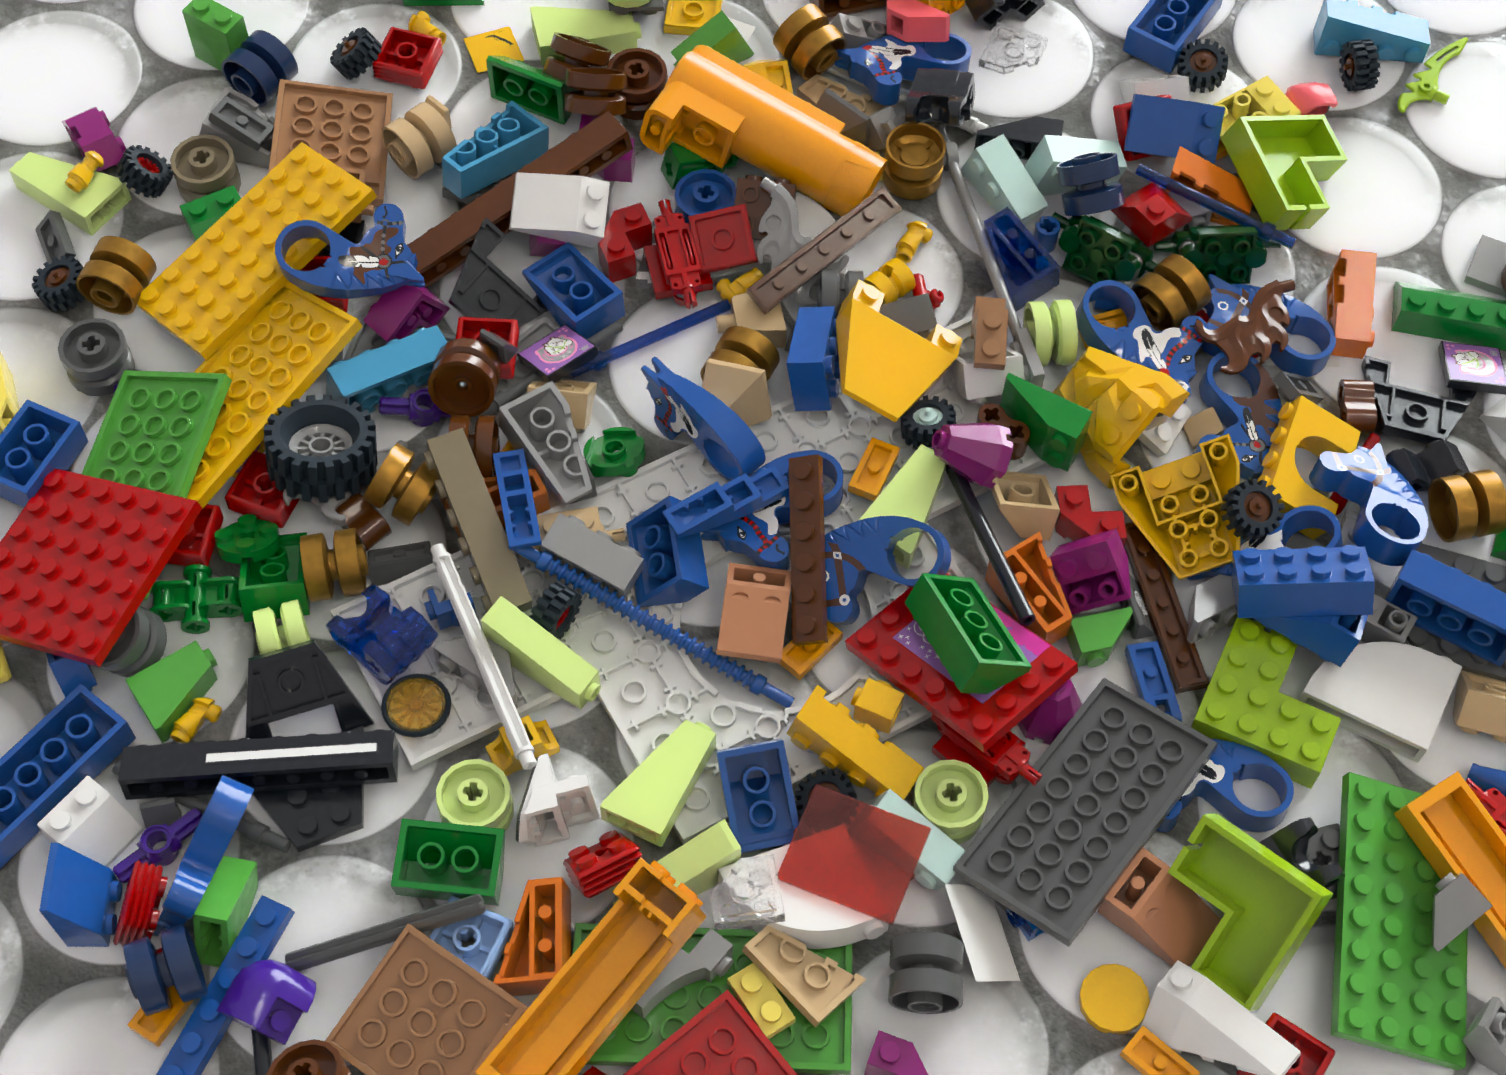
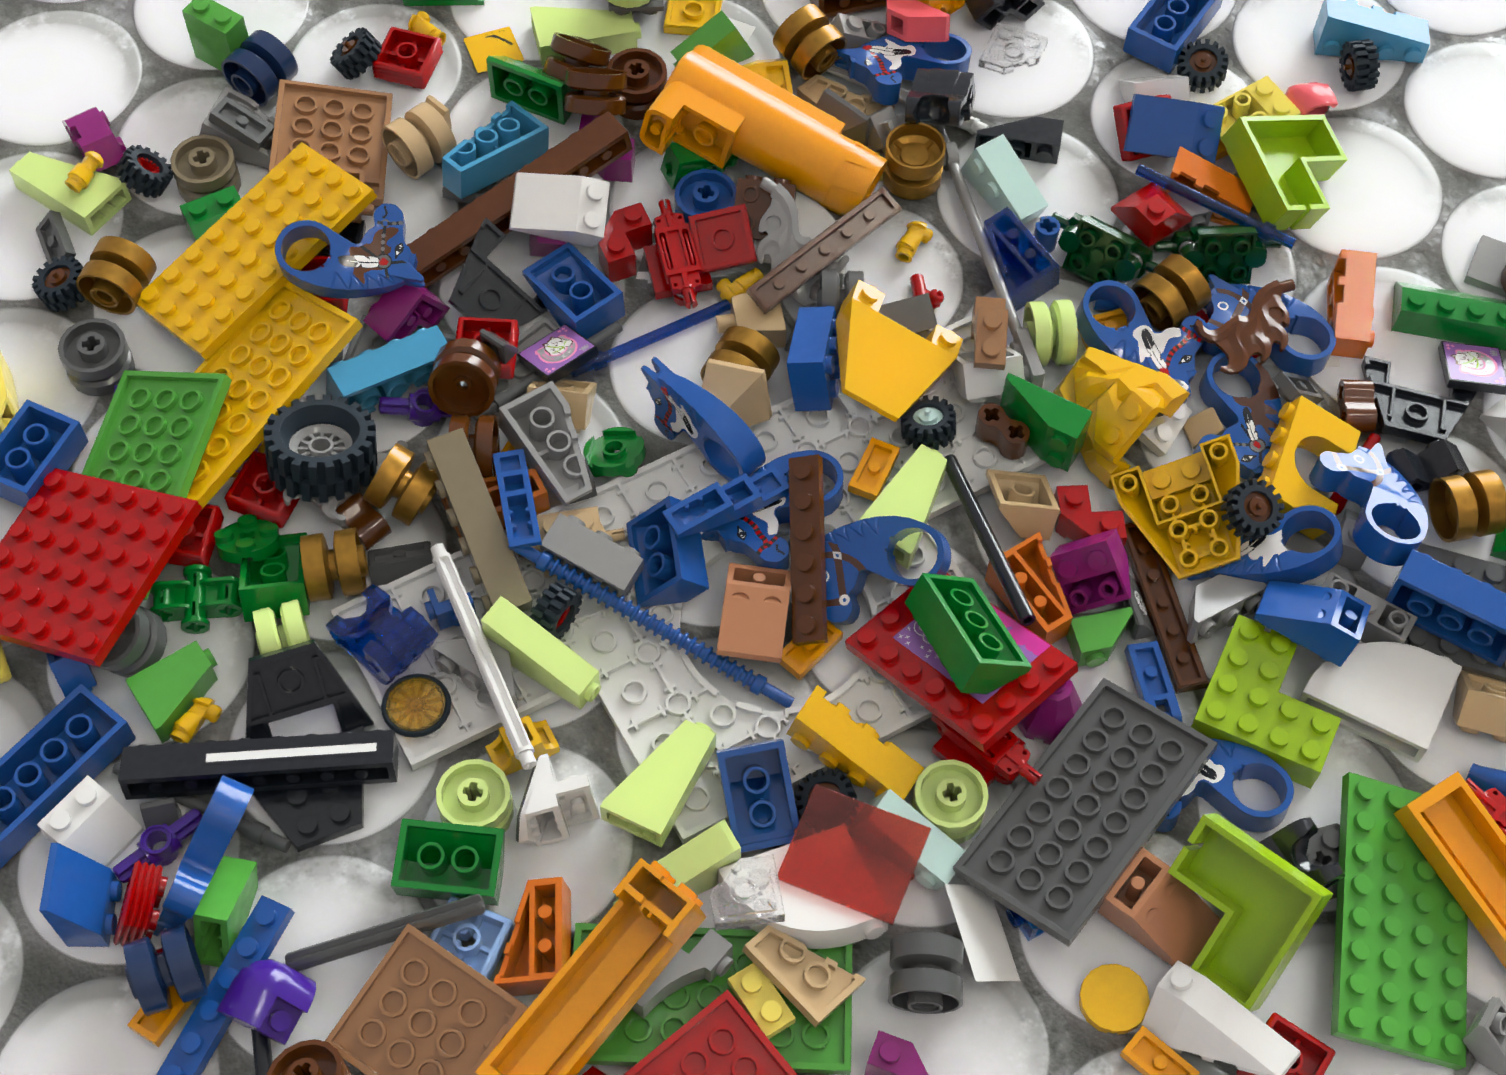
(603, 864): red brick -> none
(877, 704): yellow brick -> none
(892, 279): yellow wheel -> none
(974, 450): magenta cone -> none
(1058, 149): light aqua wedge -> none
(1089, 176): dark blue wheel -> none
(1302, 582): blue brick -> none
(1428, 85): lime piece -> none
(1455, 908): light grey slope -> none

